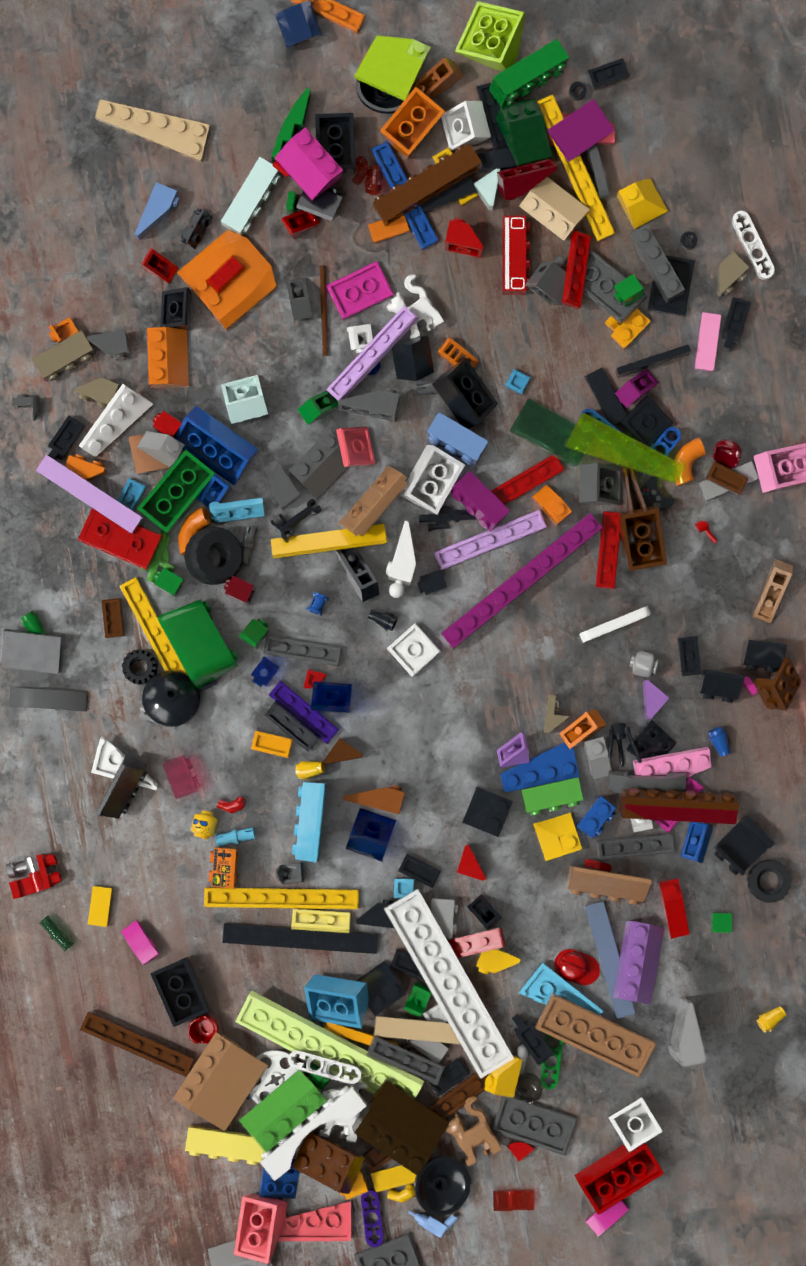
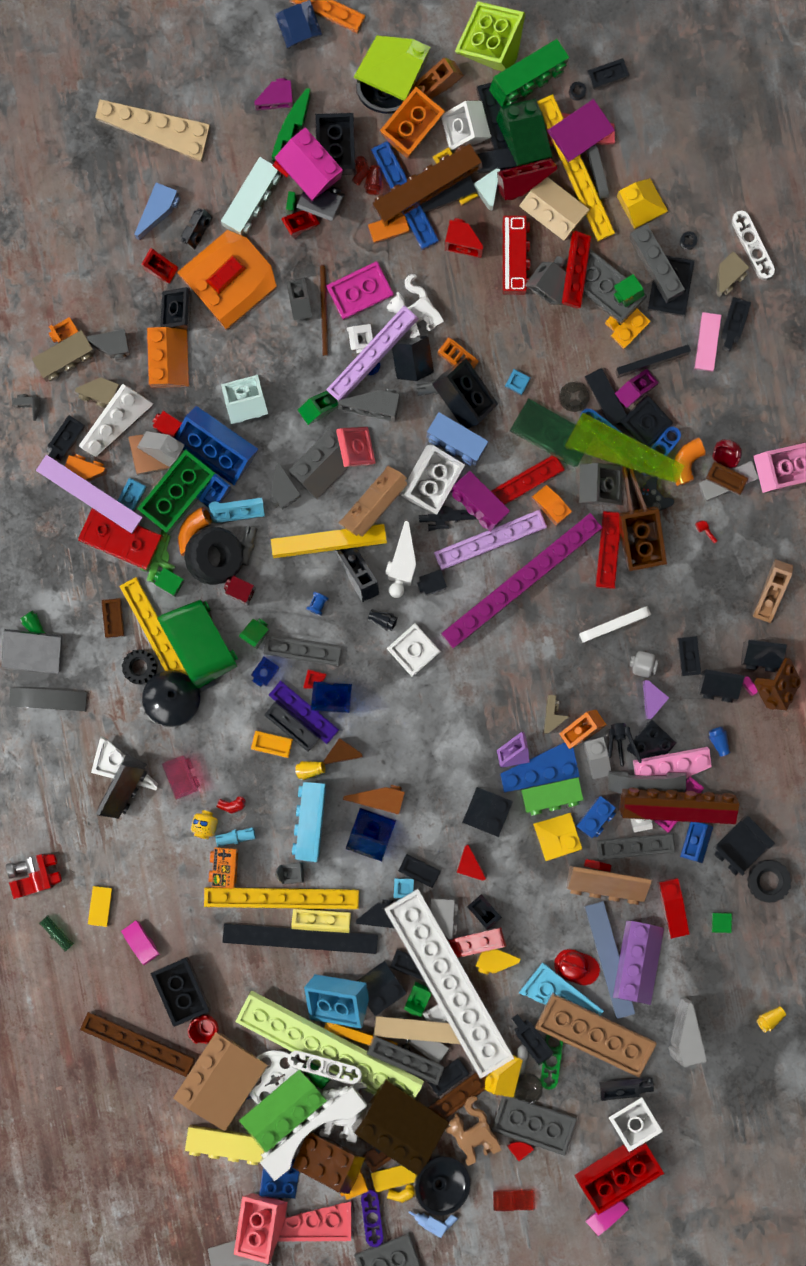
(275, 96): none -> magenta slope
(285, 527): black bar -> none
(583, 395): none -> clear smoke gear
(625, 1088): none -> black hinge

